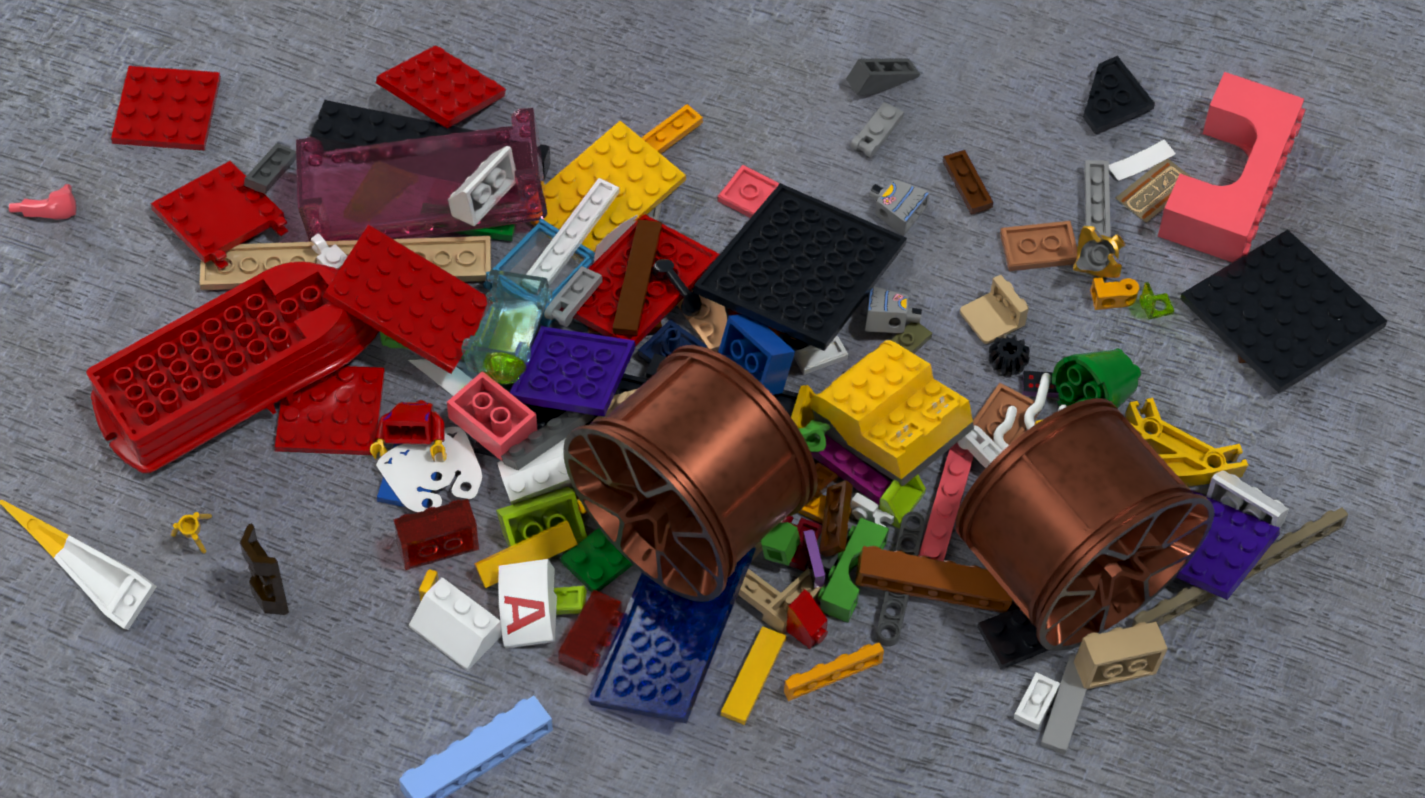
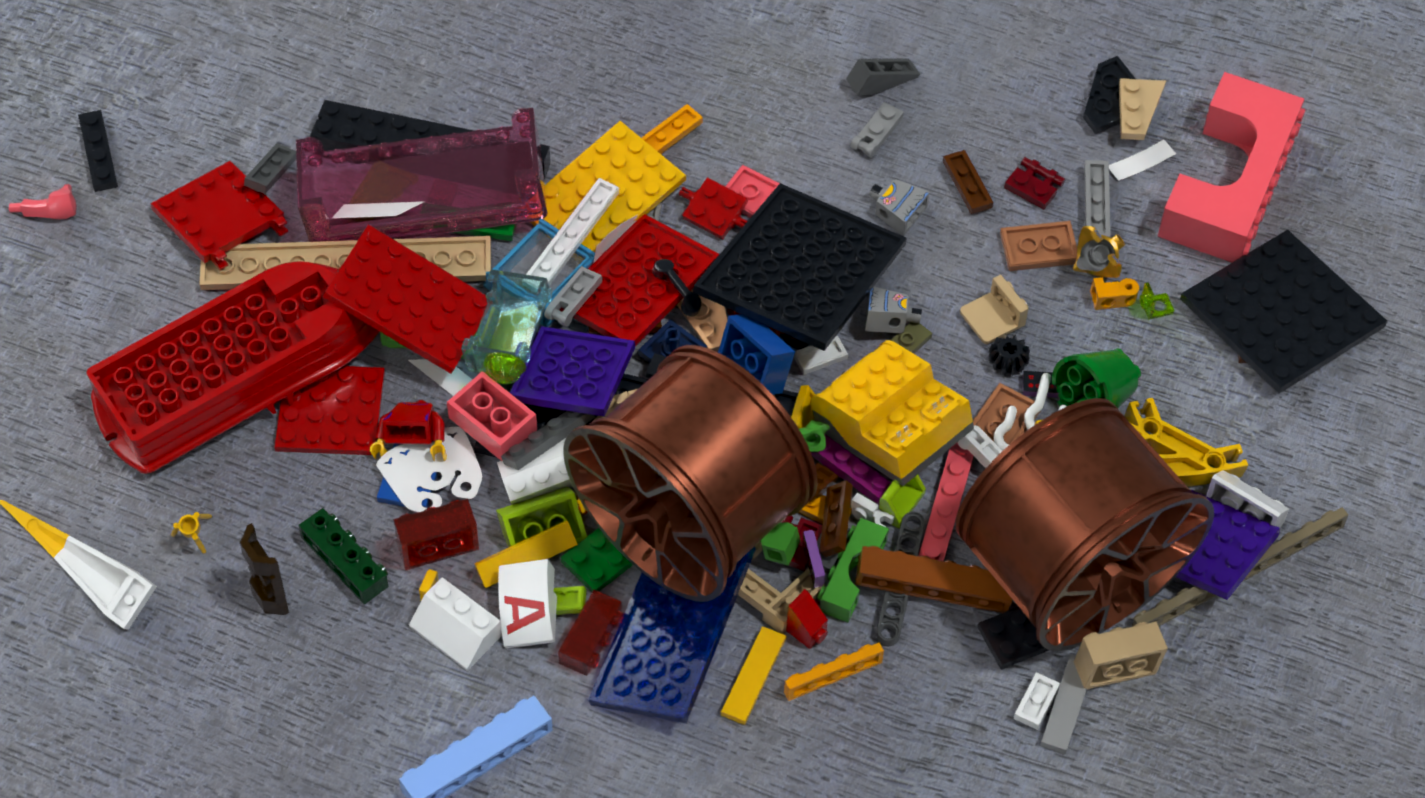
(97, 151): none -> black plate
(166, 108): red plate -> none
(328, 256): white plate -> none
(343, 555): none -> dark green brick
(374, 209): none -> white sticker
(441, 86): red plate -> none
(484, 187): white slope -> none
(637, 278): reddish brown tile -> none
(714, 208): none -> red plate
(1031, 188): none -> dark red plate
(1137, 106): none -> tan wing
(1152, 190): sticker -> none

